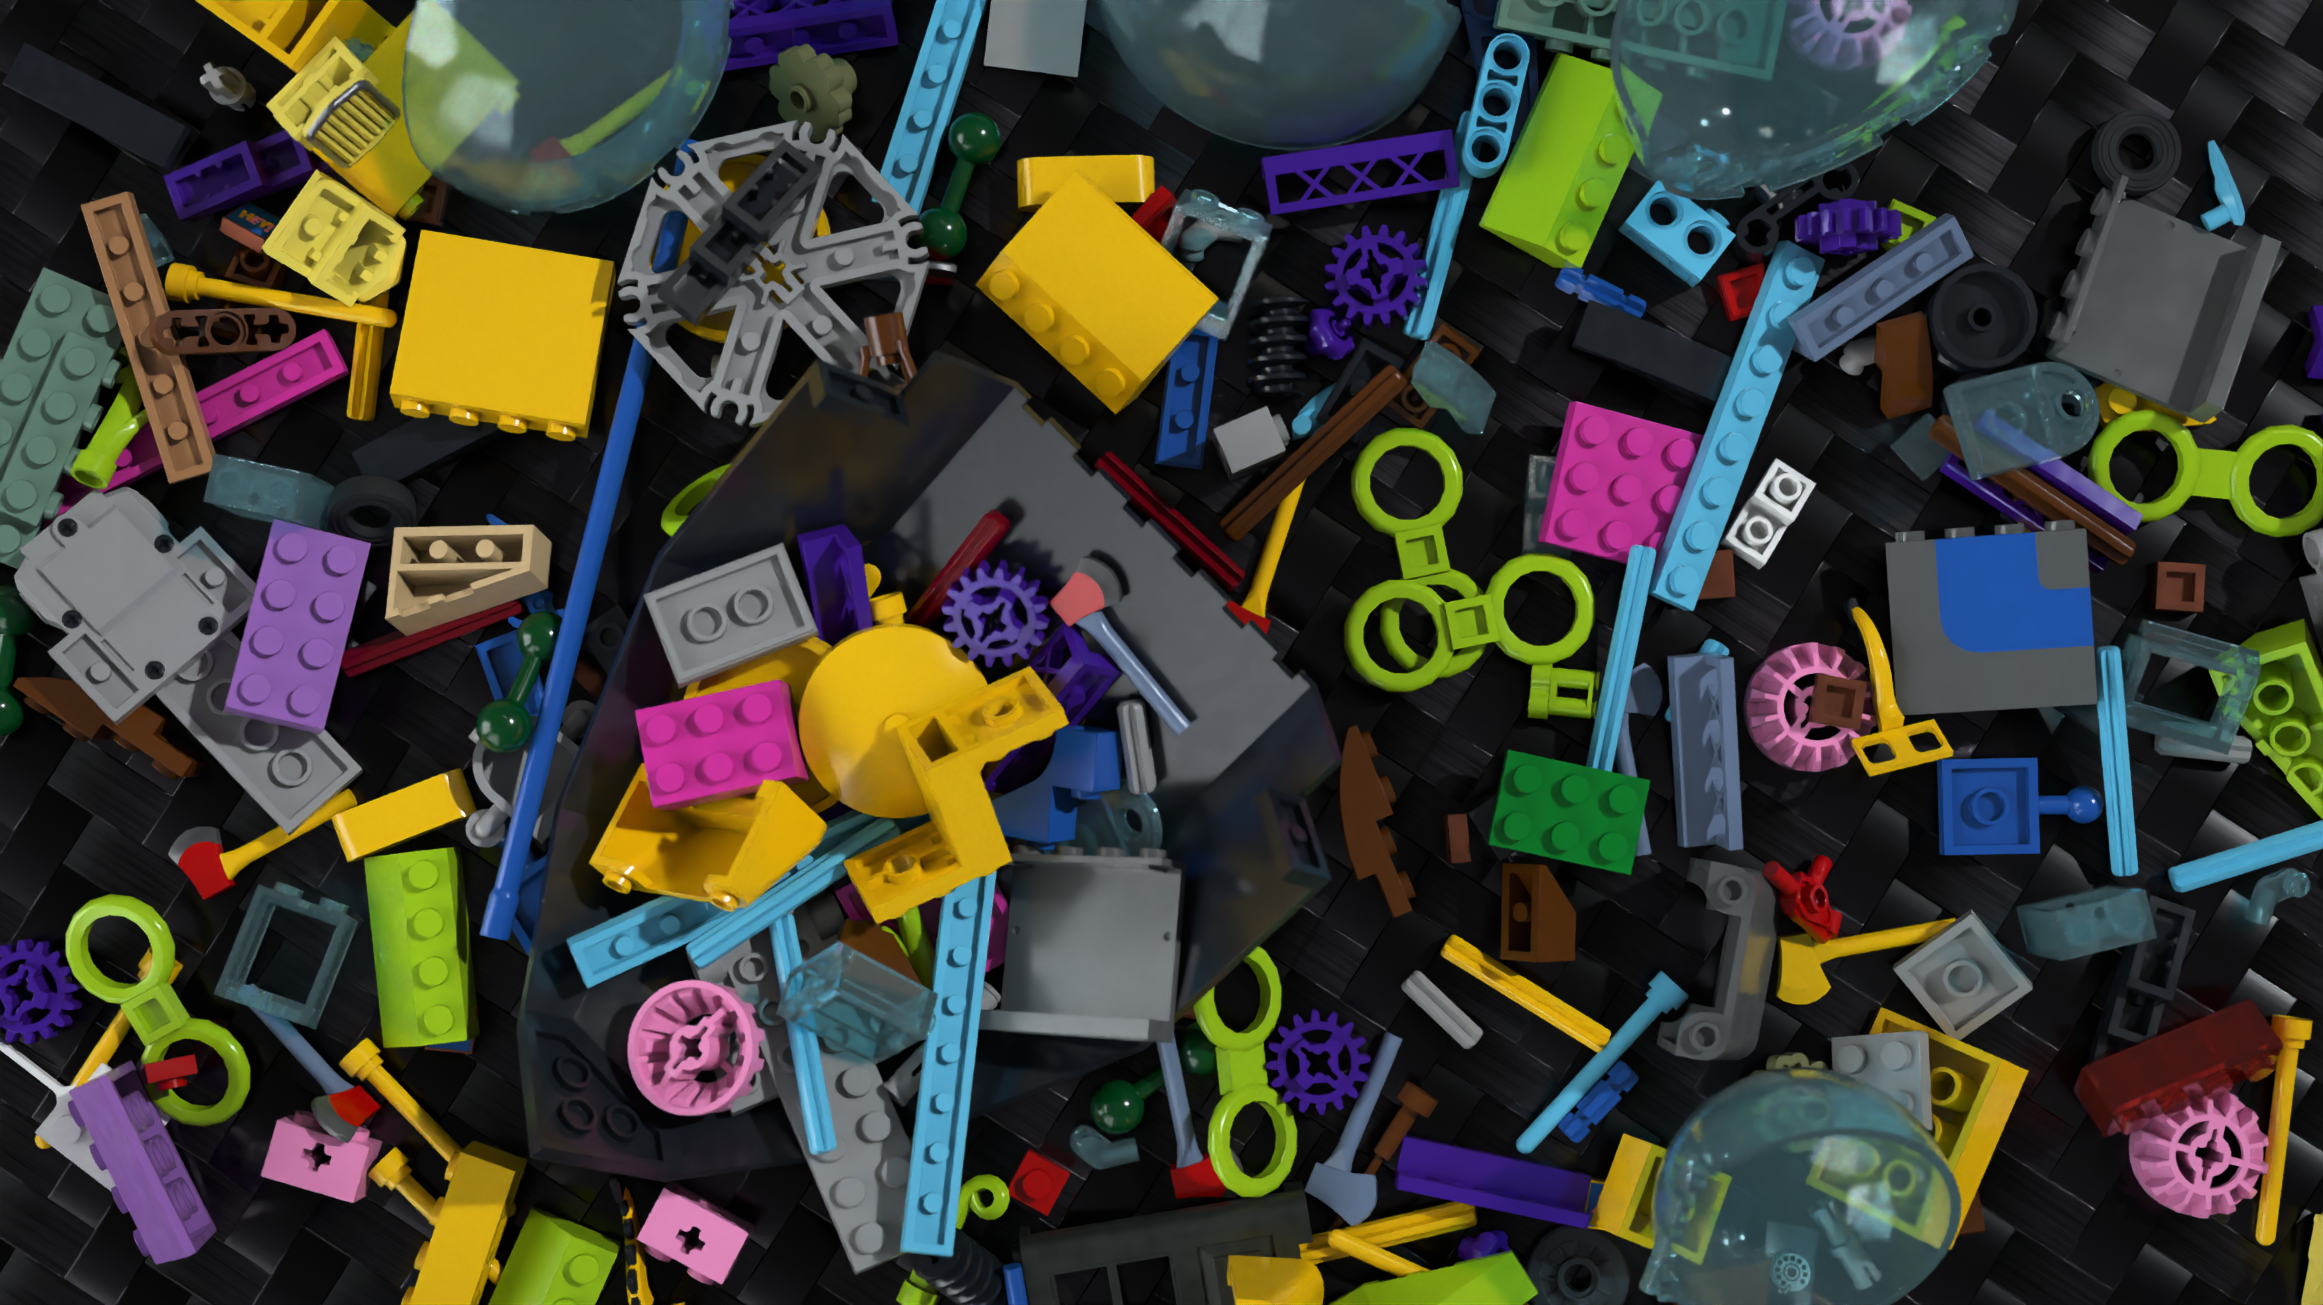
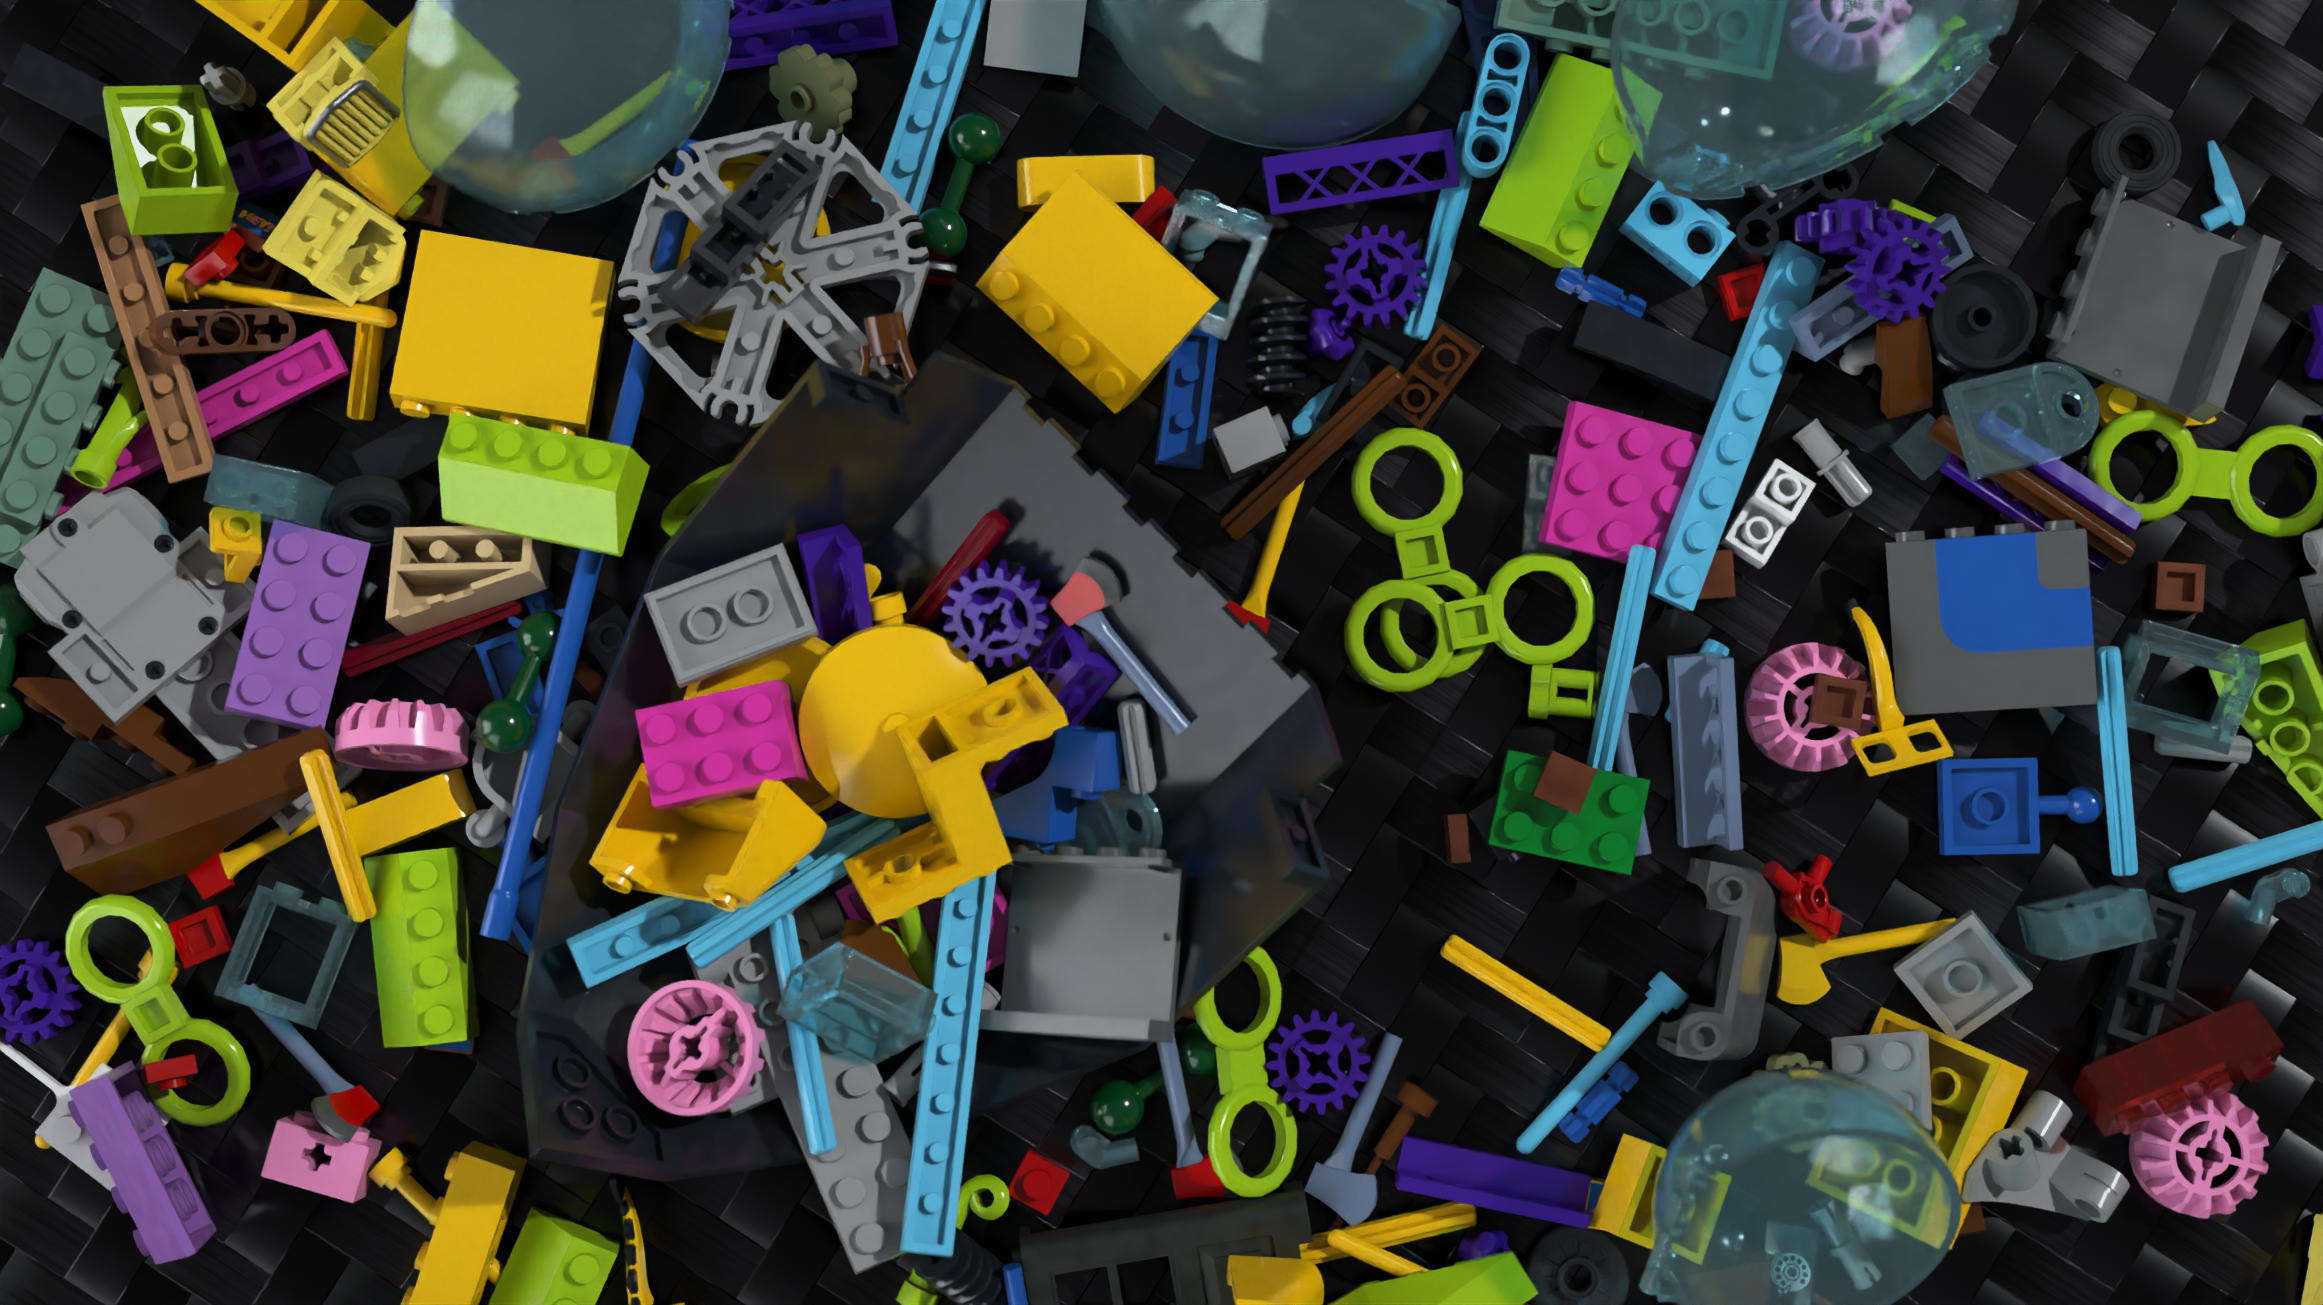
(168, 160): none -> lime slope
(183, 818): none -> reddish brown wedge
(201, 937): none -> red plate
(216, 259): none -> red plate
(239, 539): none -> yellow bracket
(338, 835): none -> yellow axle
(366, 1064): yellow piece -> none
(401, 736): none -> bright pink gear
(539, 483): none -> lime slope
(721, 1234): bright pink brick -> none
(1186, 535): dark red axle -> none
(1362, 802): reddish brown slope -> none
(1442, 1009): light grey axle -> none
(1453, 385): clear light blue slope -> none
(1535, 916): reddish brown slope -> none
(1564, 782): none -> copper tile
(1833, 463): none -> light grey axle
(1898, 268): none -> dark purple gear
(2039, 1168): none -> light grey panel
(2292, 1033): yellow piece -> none

